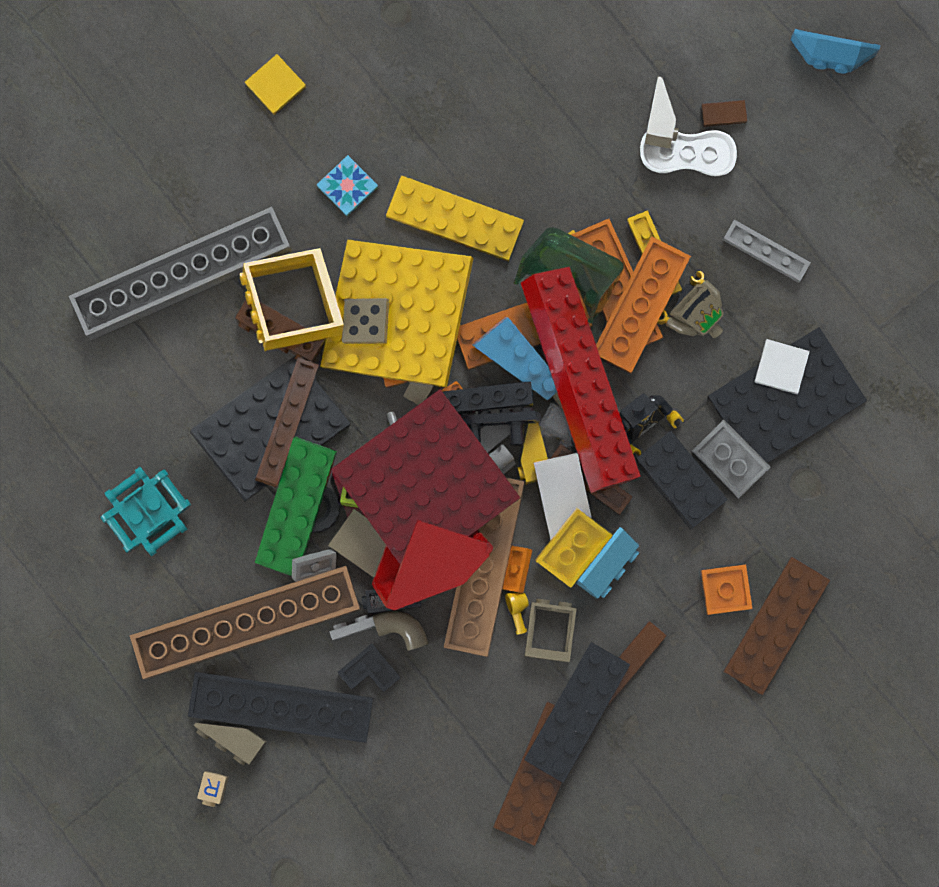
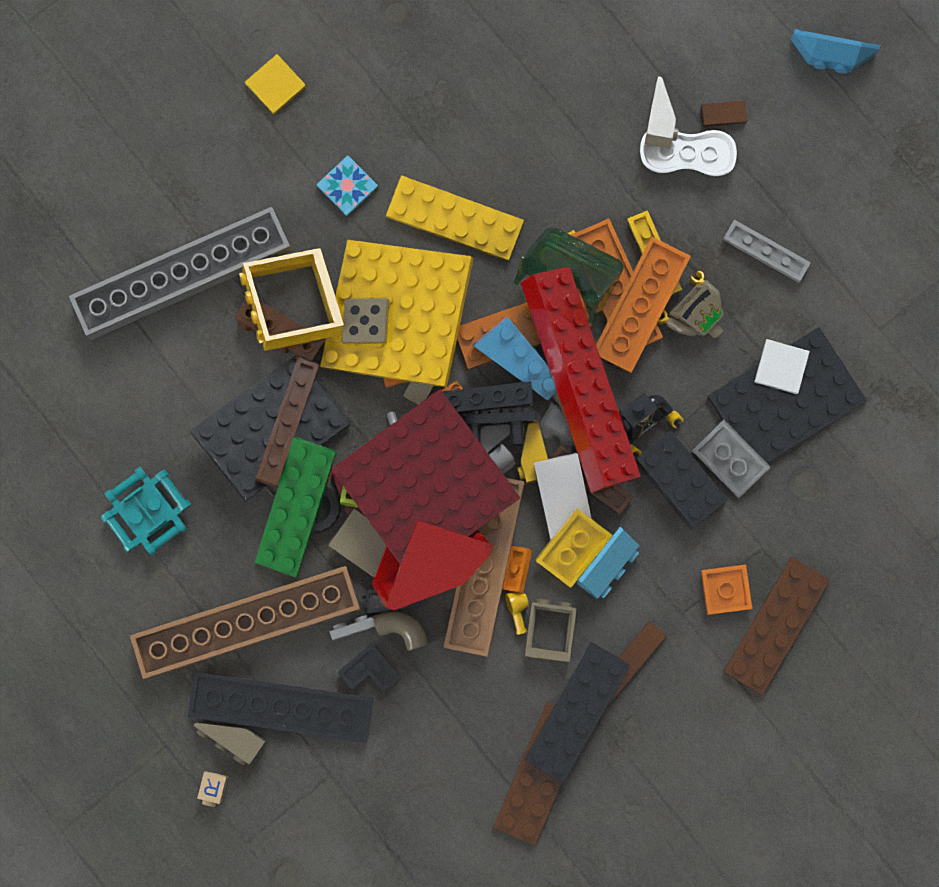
(313, 564): light grey plate -> none

